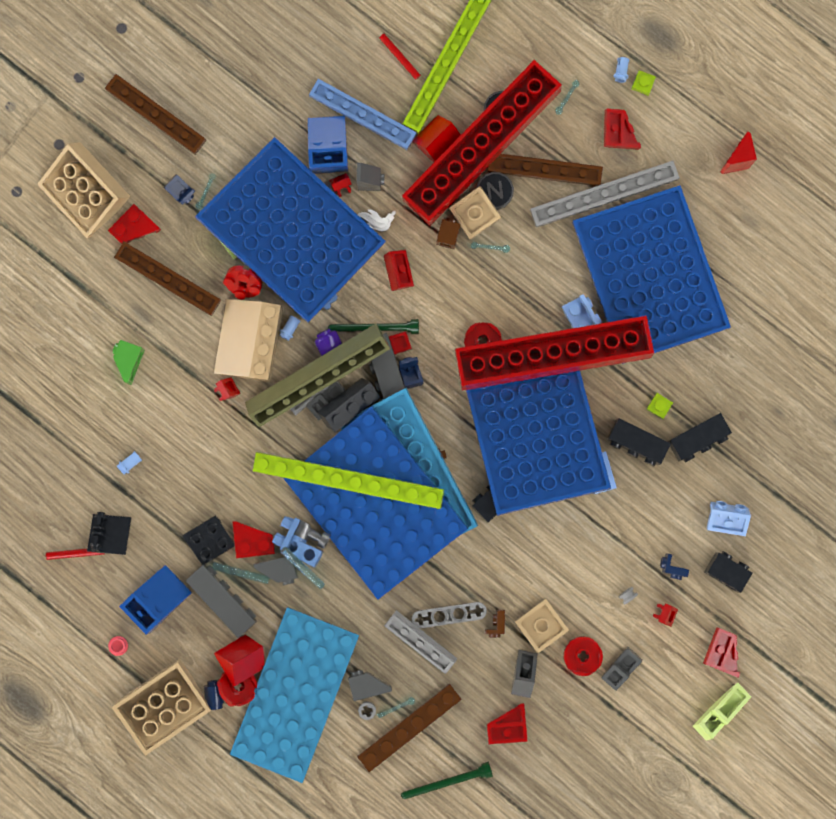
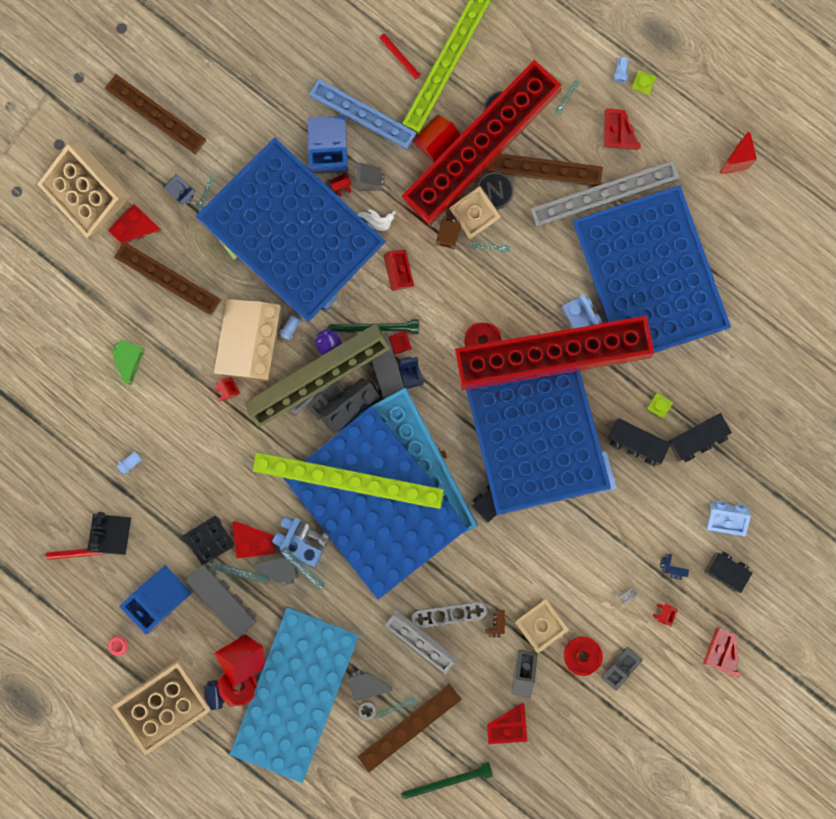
(234, 282): red plate -> none
(722, 712): yellowish green slope -> none

